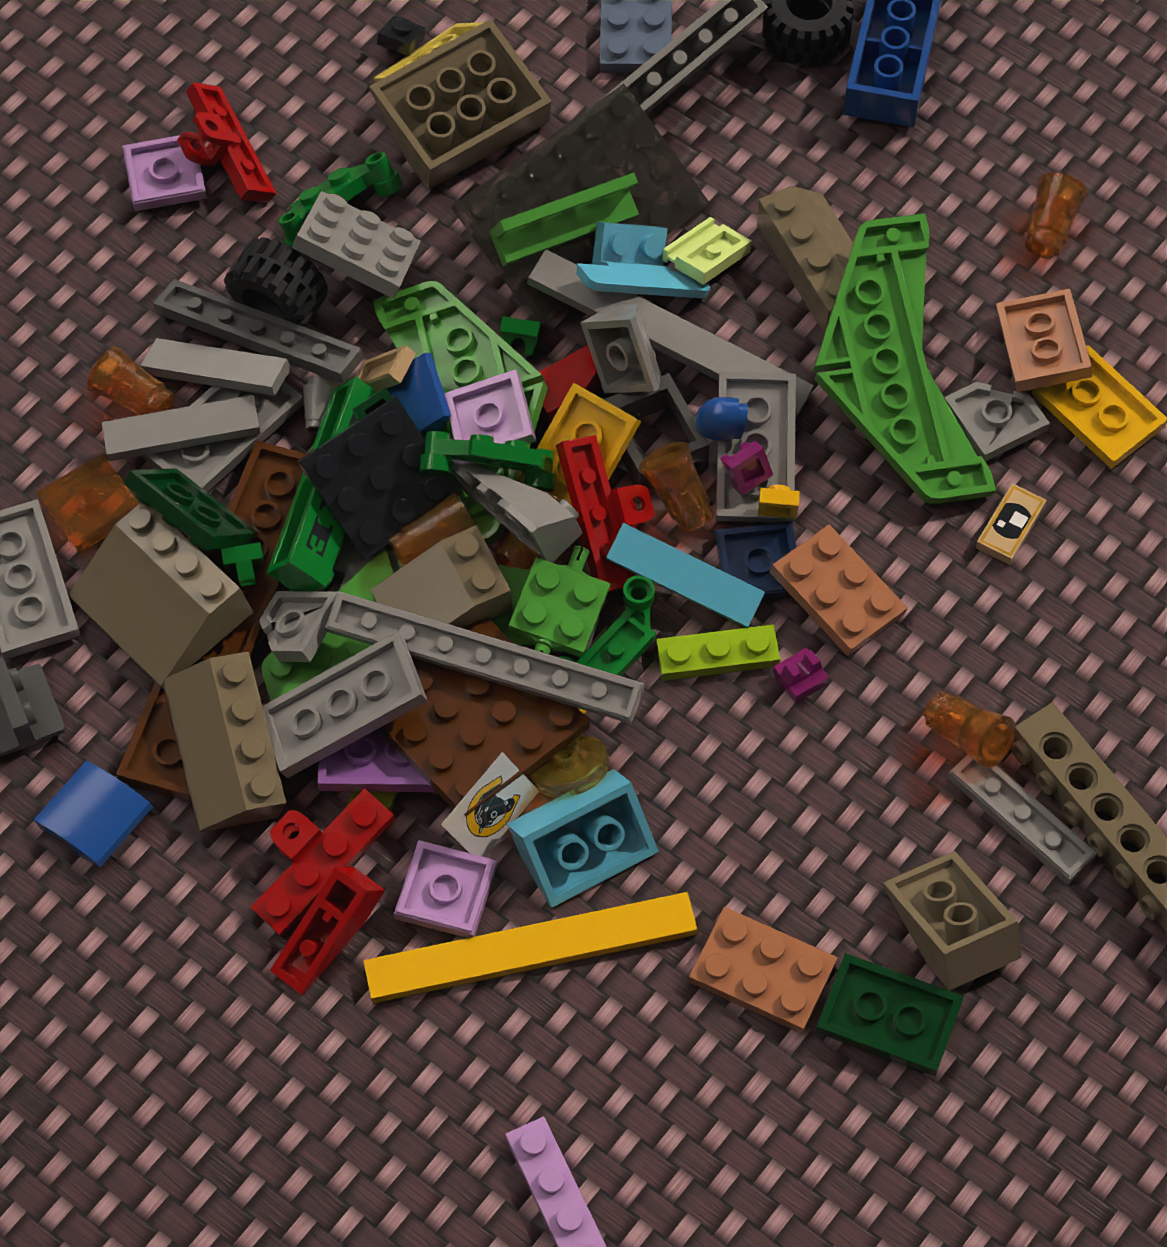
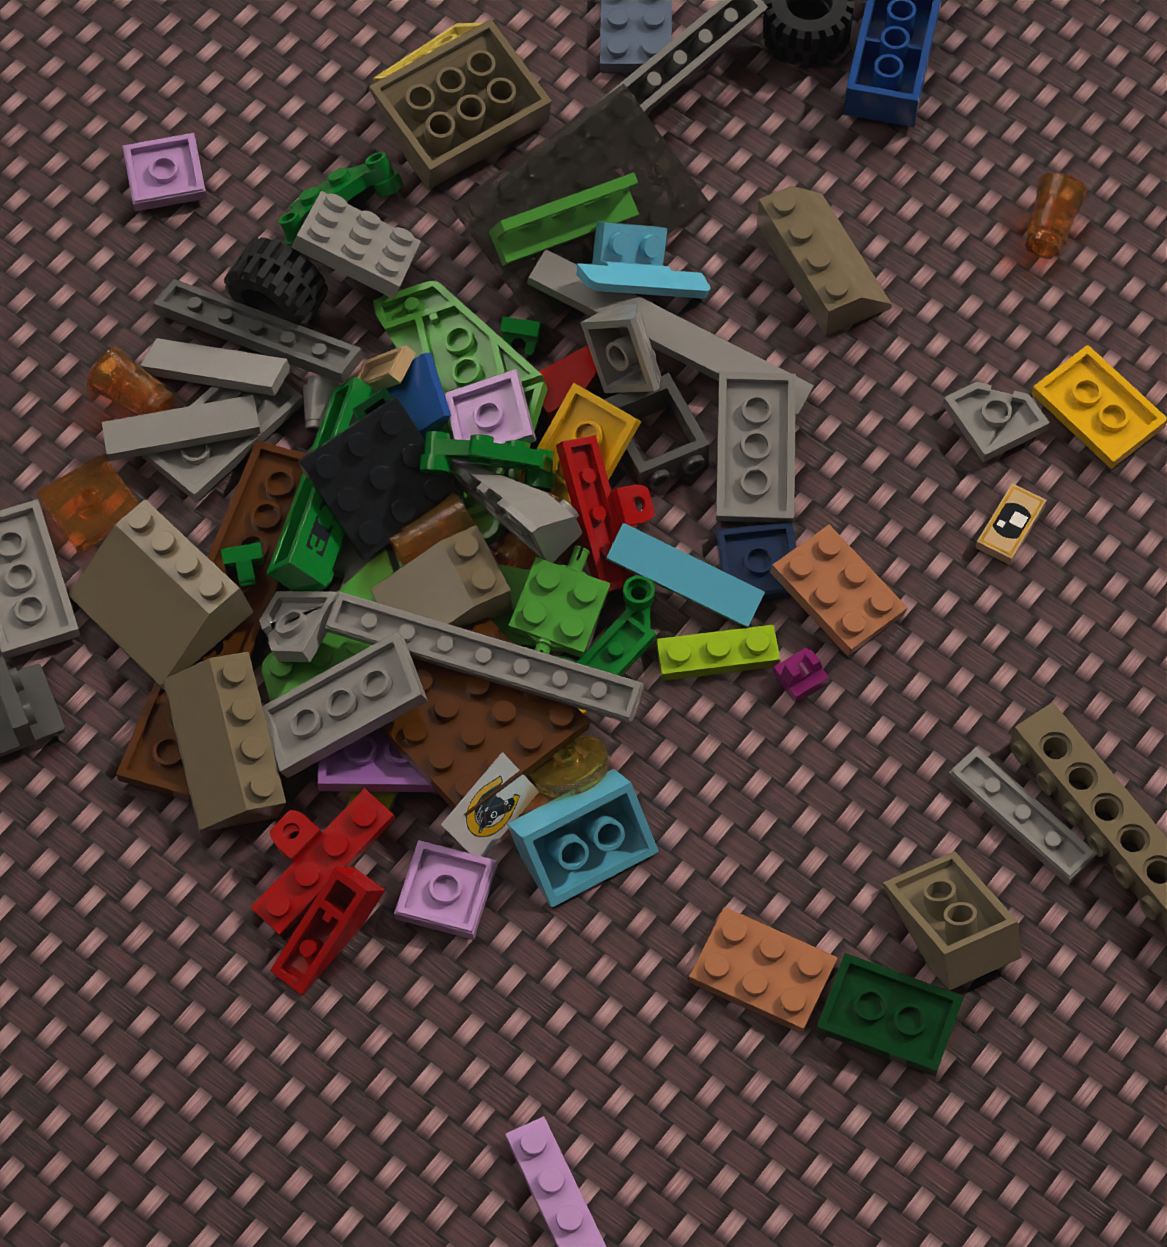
(93, 813): blue slope -> none
(190, 508): dark green plate -> none
(224, 139): red plate -> none
(401, 35): black plate -> none
(530, 947): yellow tile -> none
(678, 485): clear orange plant -> none
(706, 250): yellowish green plate -> none
(722, 419): blue piece -> none
(747, 467): magenta tile -> none
(778, 502): yellow plate -> none
(886, 383): bright green wing -> none
(973, 729): clear orange plant -> none
(1044, 340): nougat plate -> none

